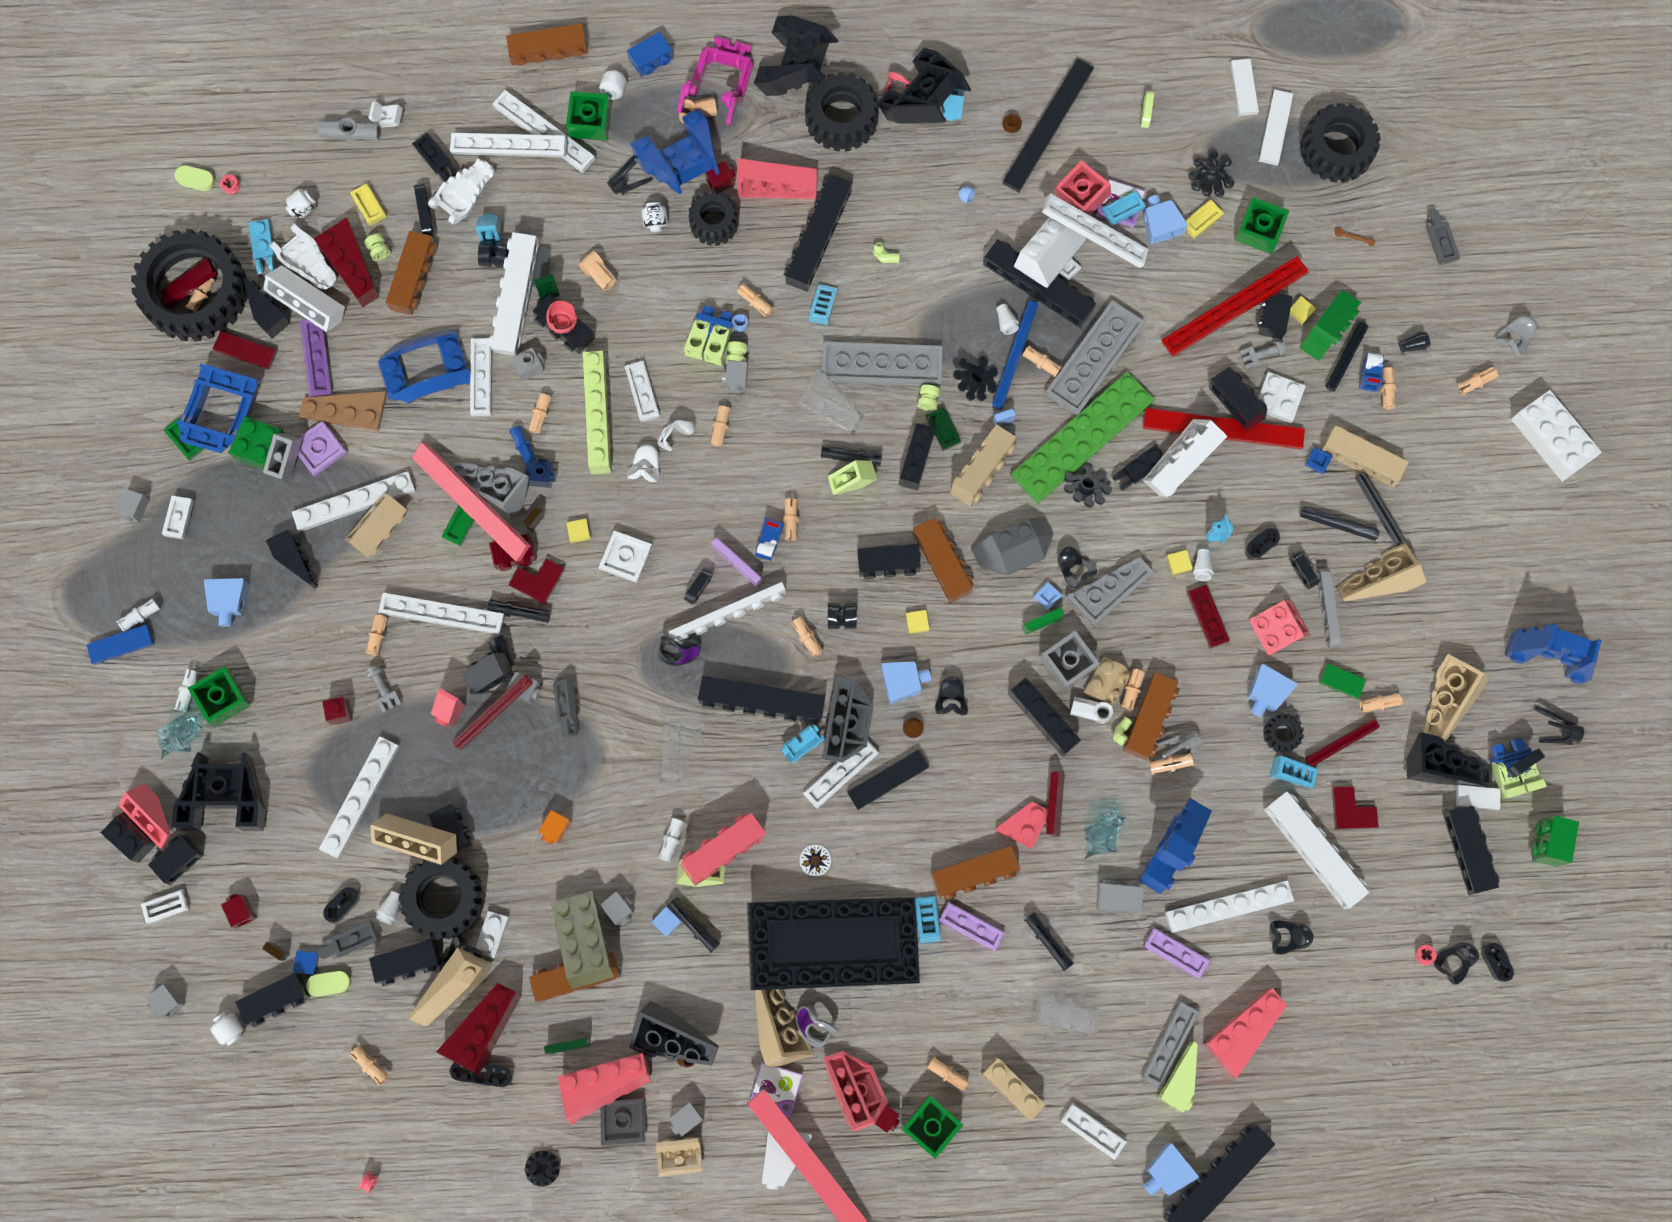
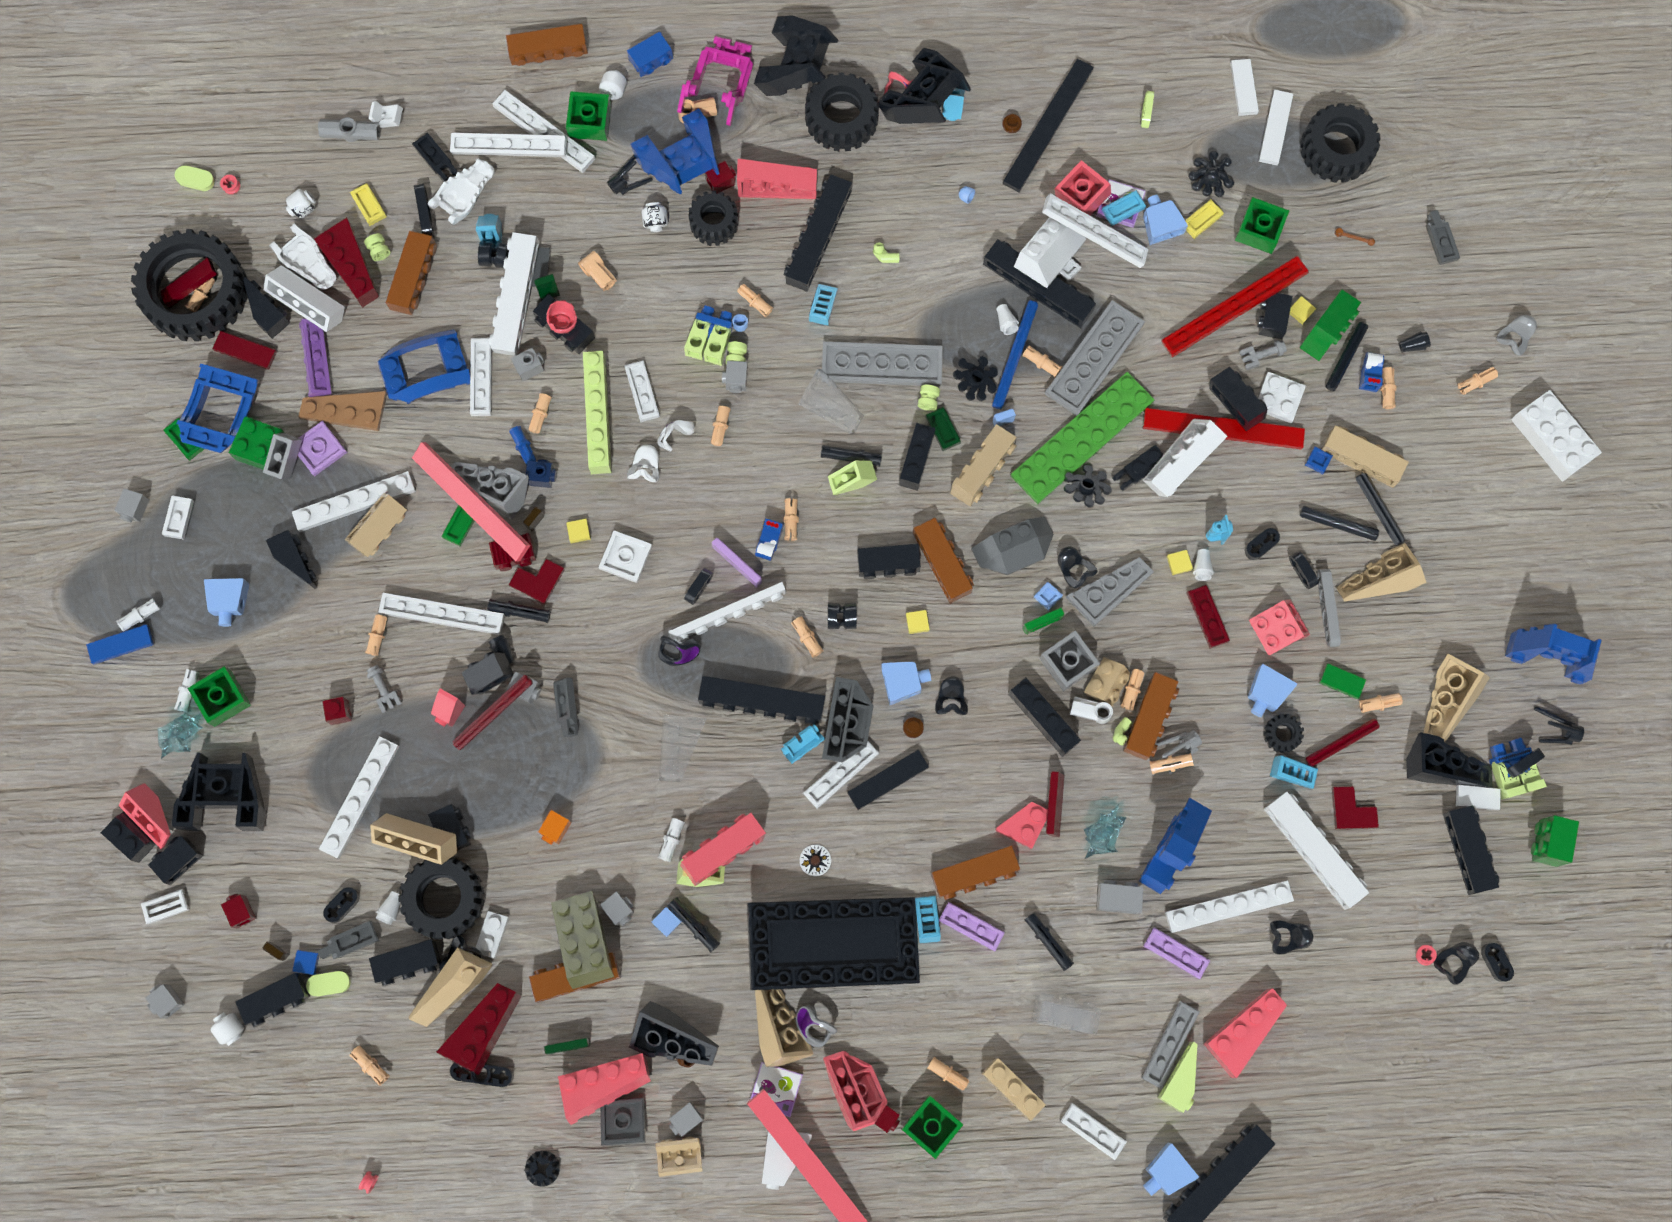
(261, 239): medium azure hinge -> none

